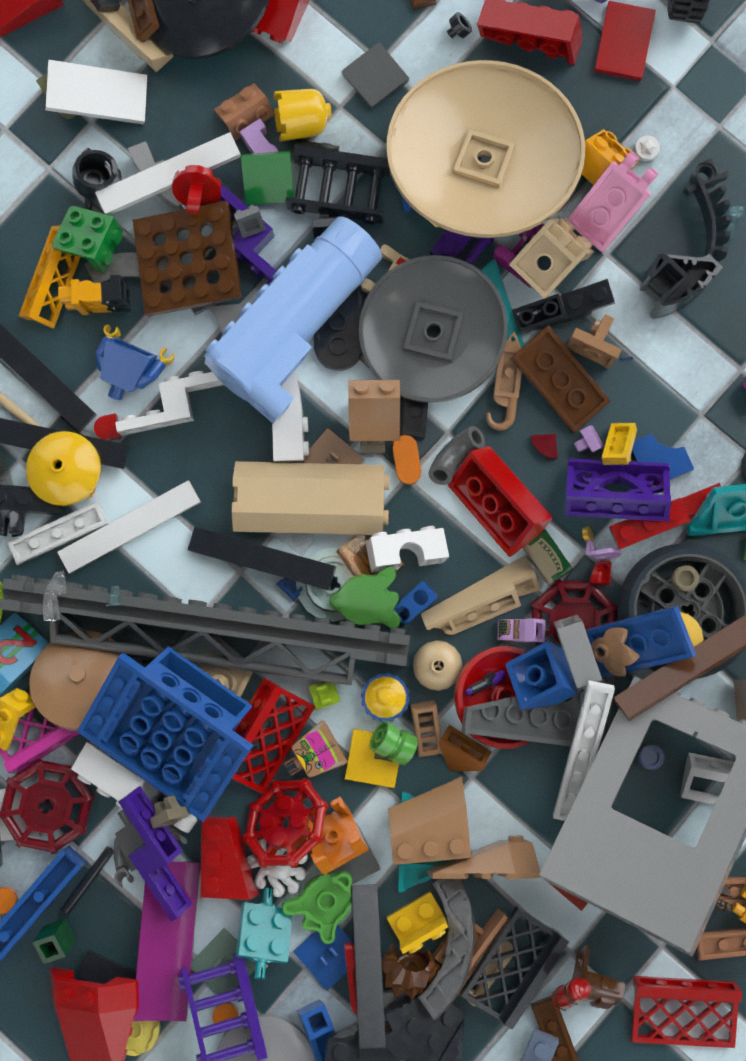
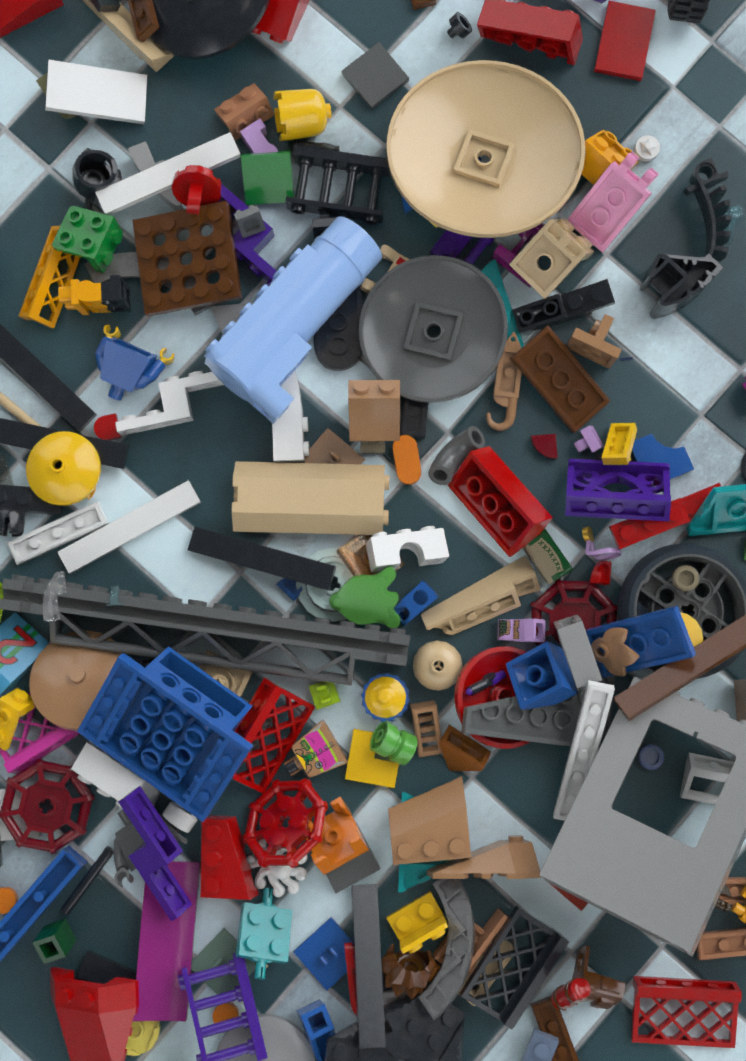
(168, 812): dark tan tile -> none
(323, 902): bright green tile -> none

